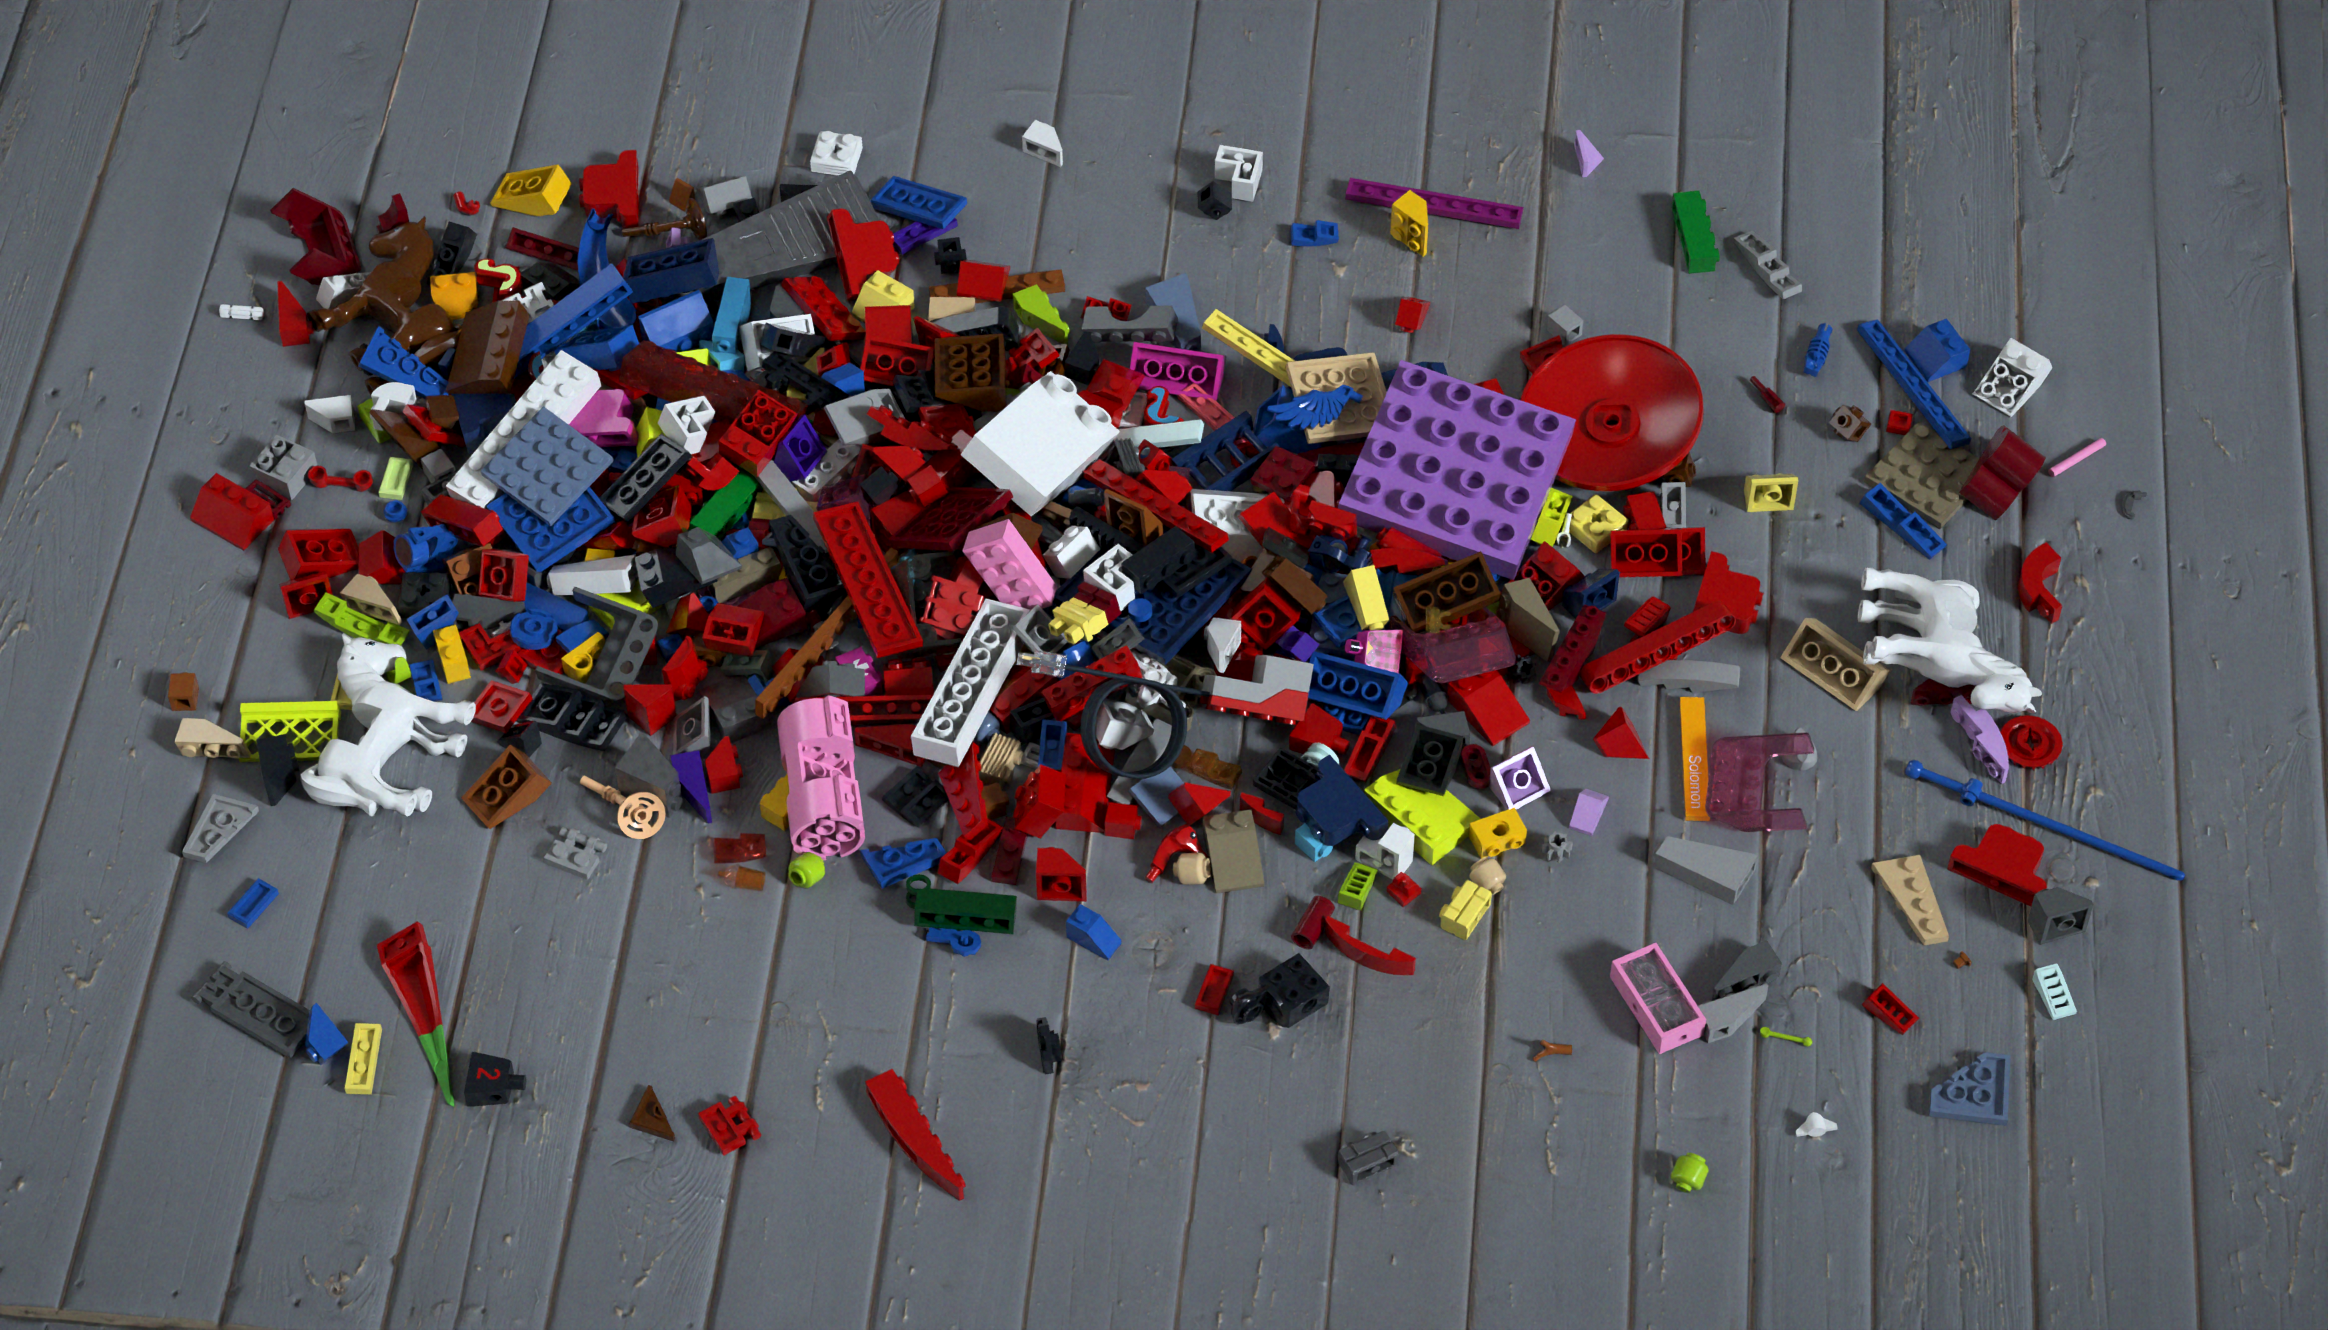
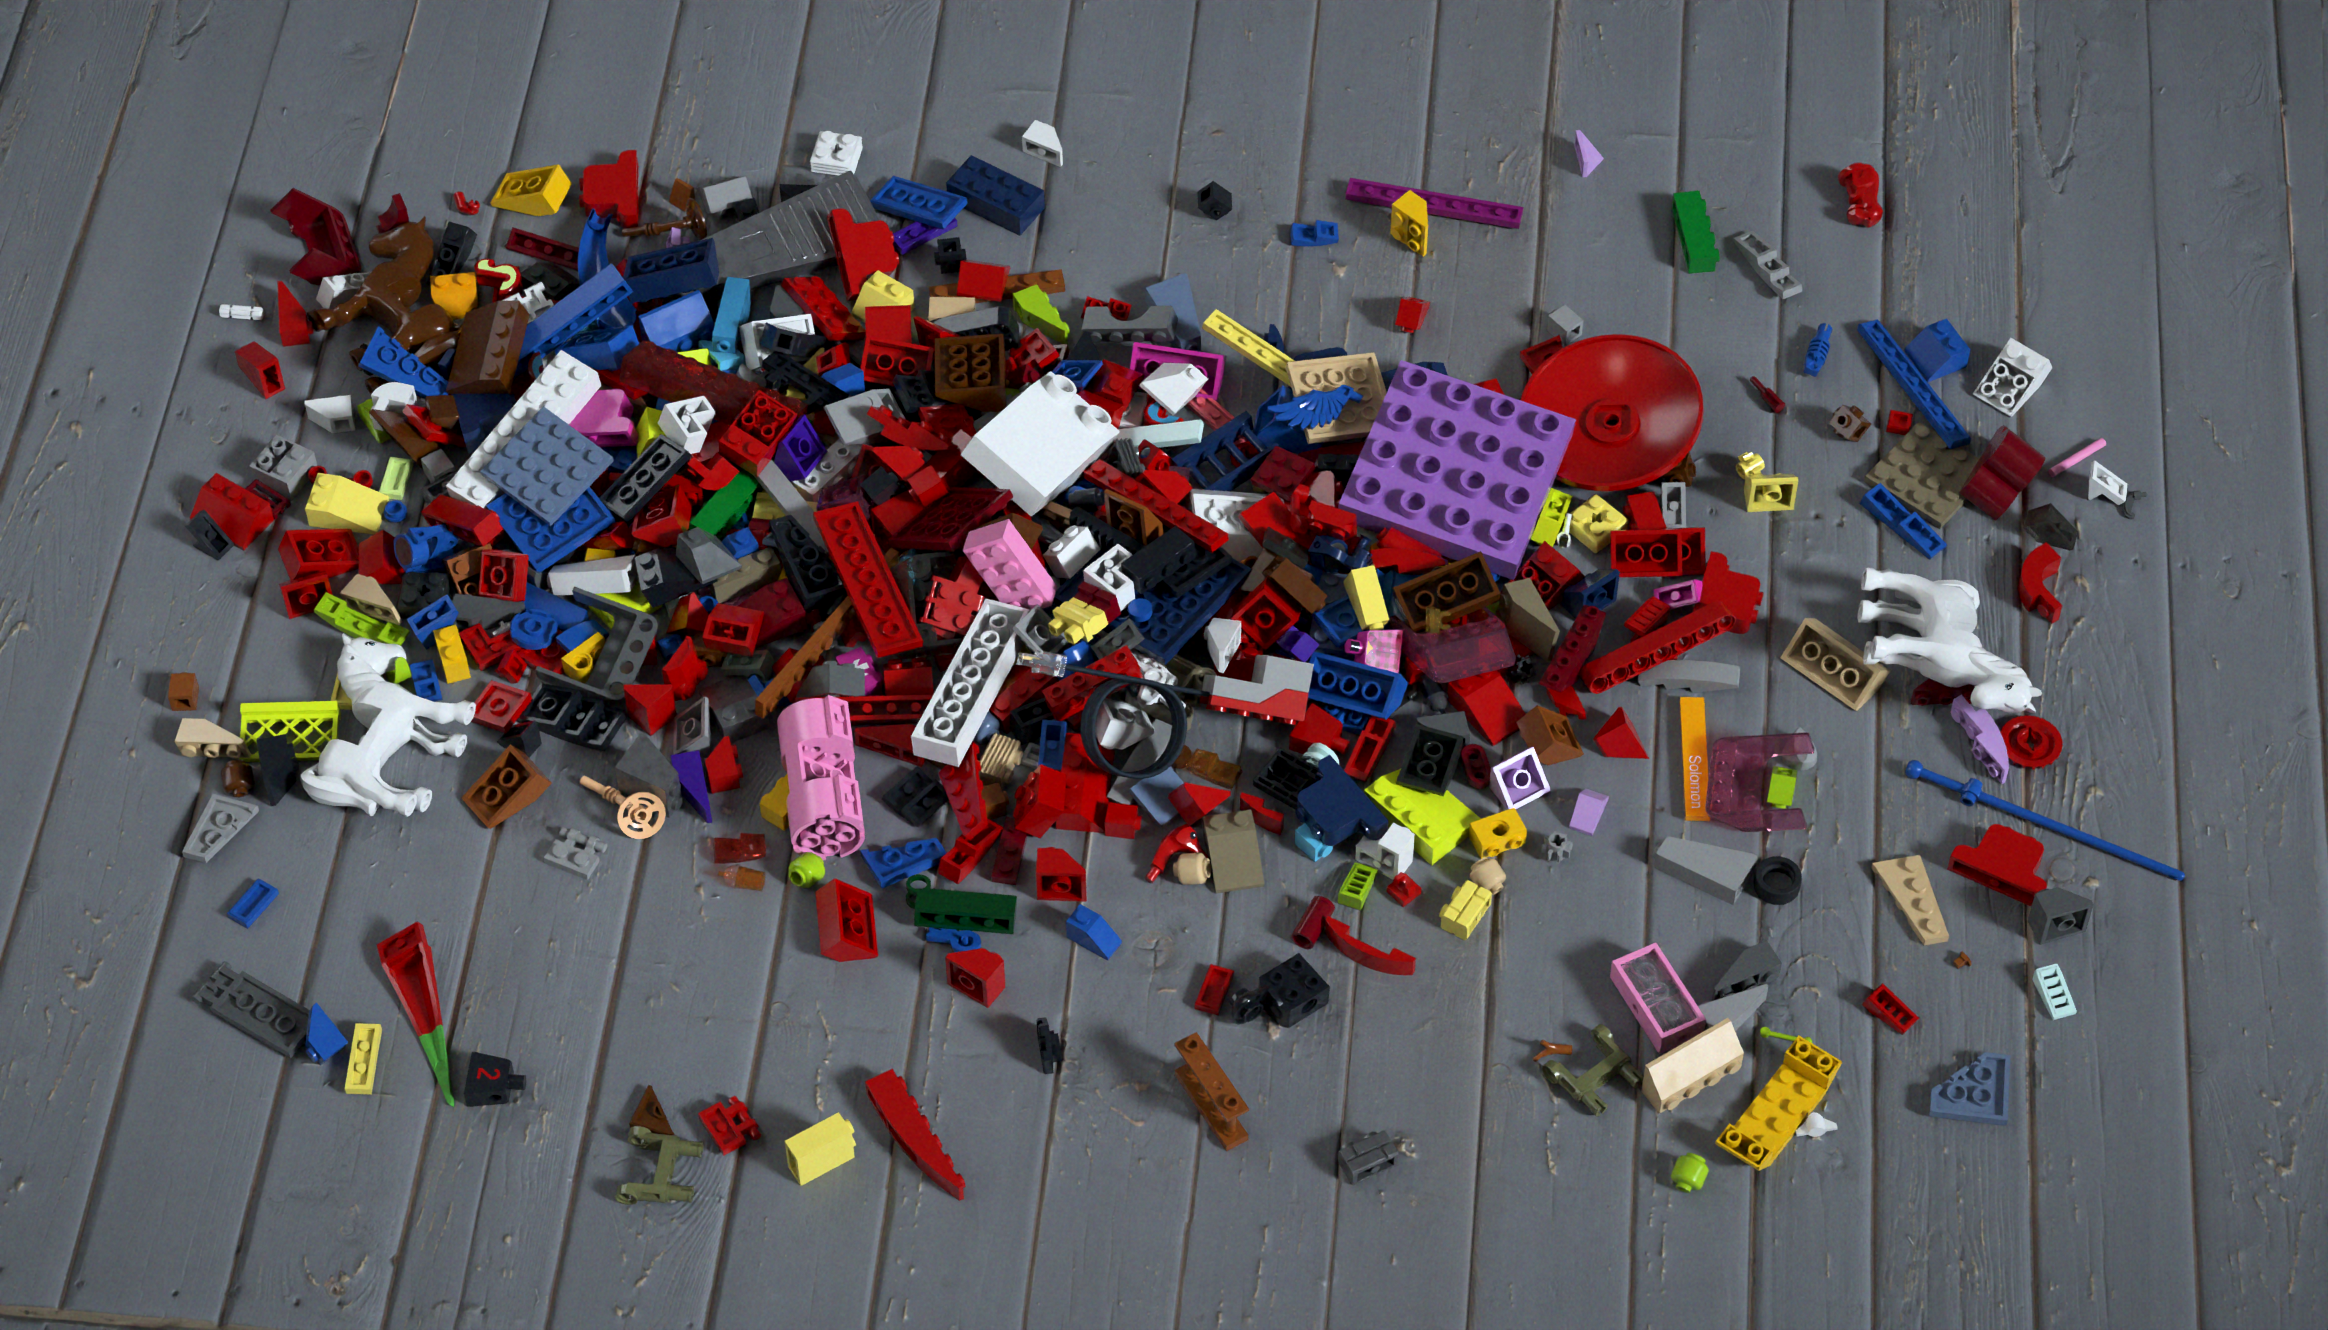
(209, 535): none -> black slope
(237, 778): none -> reddish brown head
(261, 369): none -> red slope
(345, 505): none -> light yellow slope
(662, 1189): none -> olive connector
(745, 373): none -> light grey tile
(820, 1148): none -> light yellow brick
(846, 922): none -> red slope
(853, 633): none -> red tile
(976, 974): none -> red slope
(997, 195): none -> dark blue brick
(1078, 371): none -> blue slope
(1174, 385): none -> white slope
(1211, 1091): none -> dark orange fence
(1240, 167): white brick -> none
(1549, 735): none -> dark orange slope
(1583, 1088): none -> olive connector
(1680, 594): none -> dark pink slope
(1692, 1066): none -> slope
(1749, 465): none -> light yellow gear
(1781, 865): none -> black tyre
(1781, 1105): none -> yellow slope
(1782, 787): none -> lime slope
(1862, 187): none -> red animal
(2050, 526): none -> clear smoke slope
(2106, 483): none -> white slope

